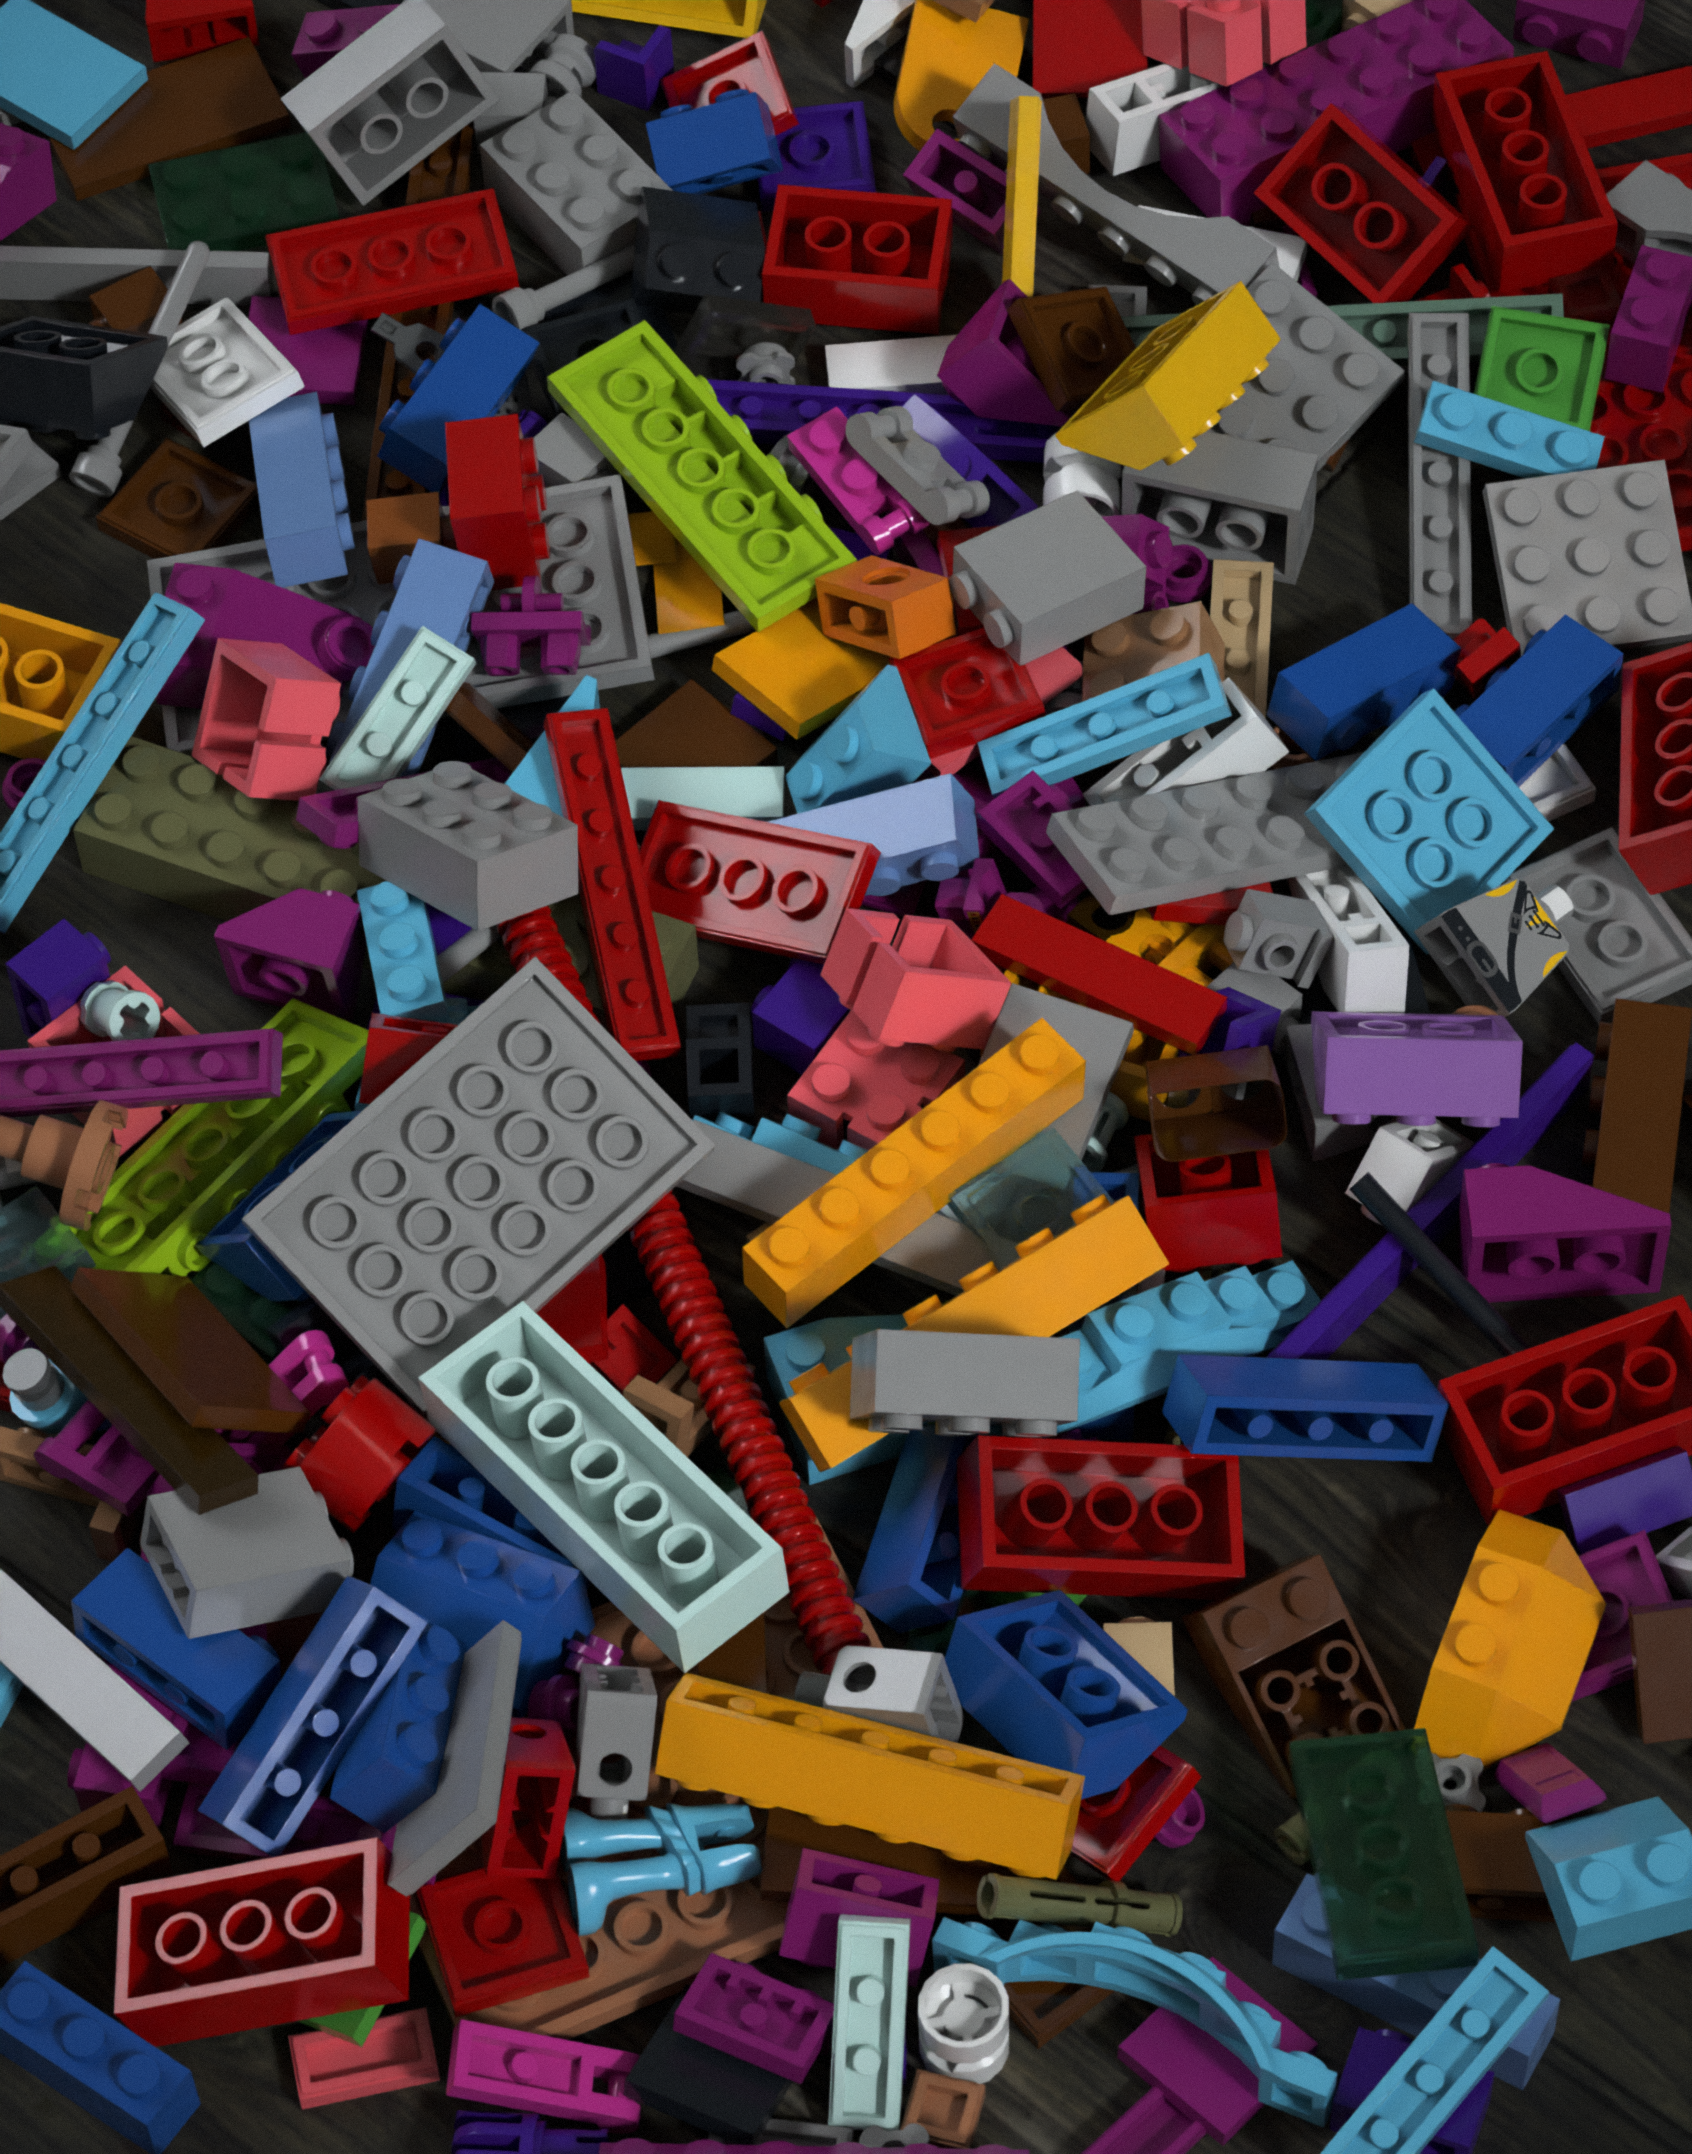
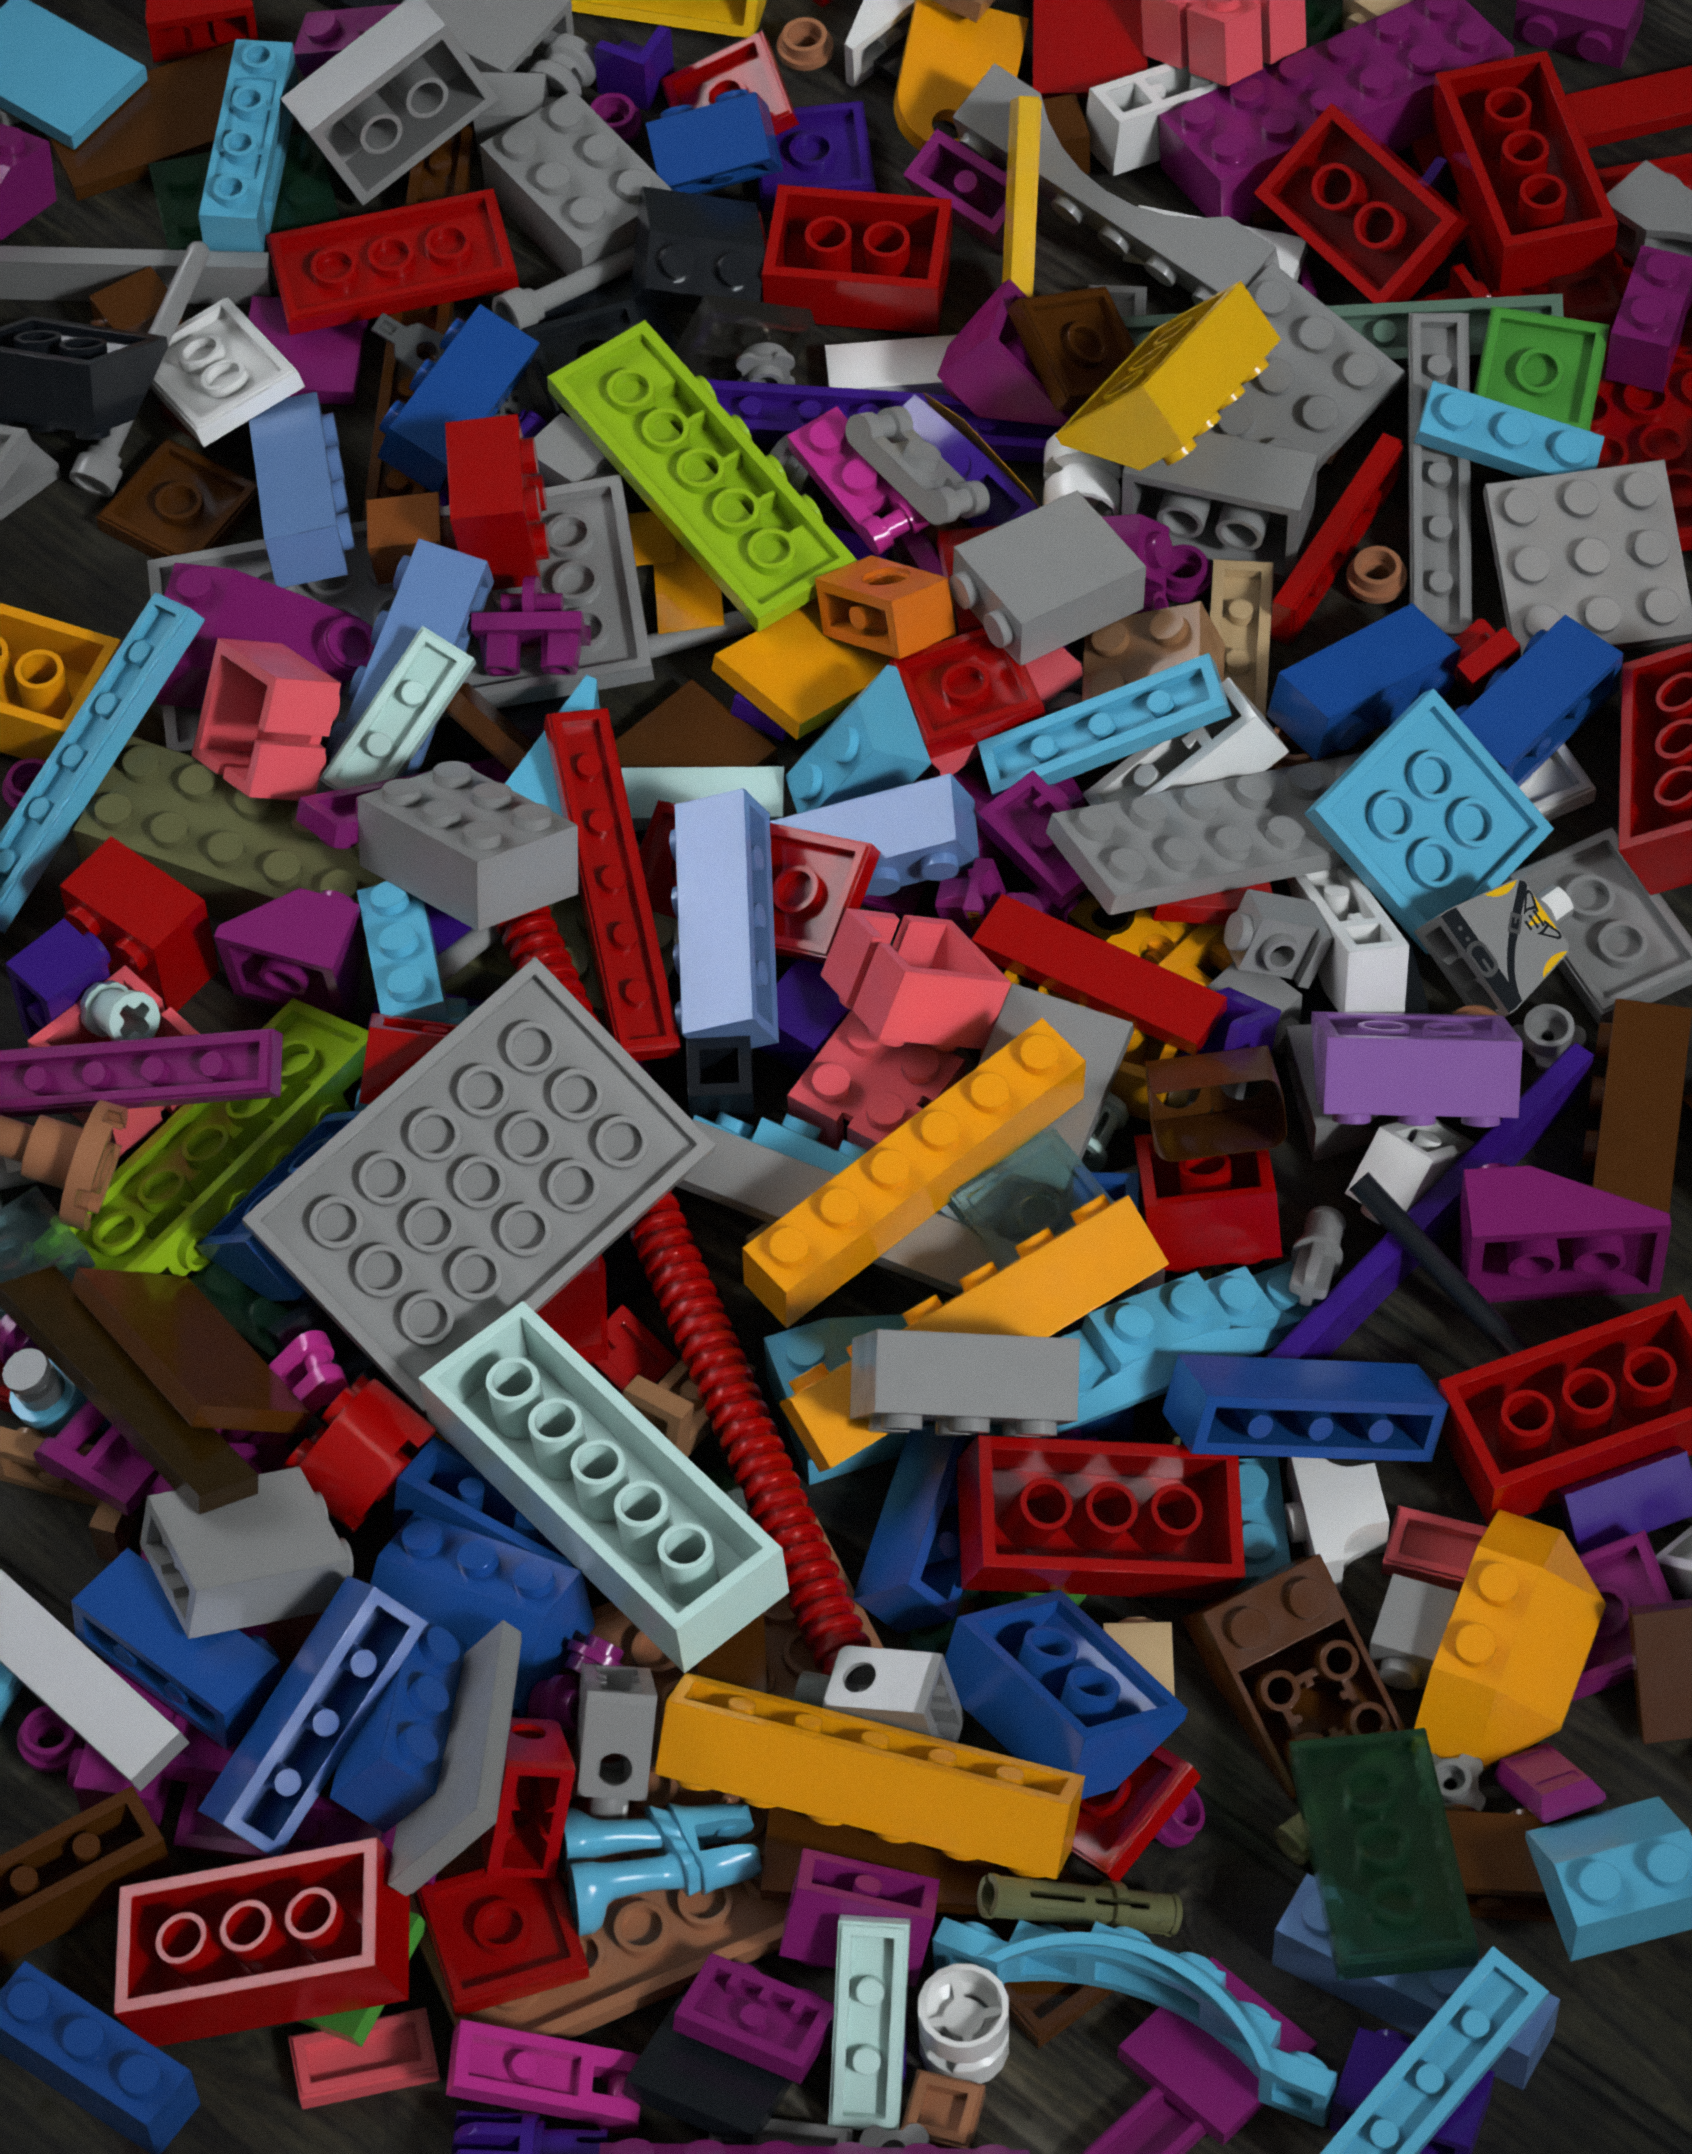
(35, 1729): none -> magenta plate
(143, 921): none -> red brick
(249, 147): none -> medium azure brick
(619, 114): none -> magenta plate
(725, 919): none -> brick
(805, 44): none -> nougat plate
(965, 429): none -> sticker
(1262, 1518): none -> medium azure plate
(1317, 1254): none -> light grey axle
(1336, 539): none -> red tile
(1336, 1512): none -> white brick
(1379, 563): none -> nougat plate
(1410, 1631): none -> light grey brick
(1431, 1548): none -> coral tile
(1550, 1021): none -> light grey plate

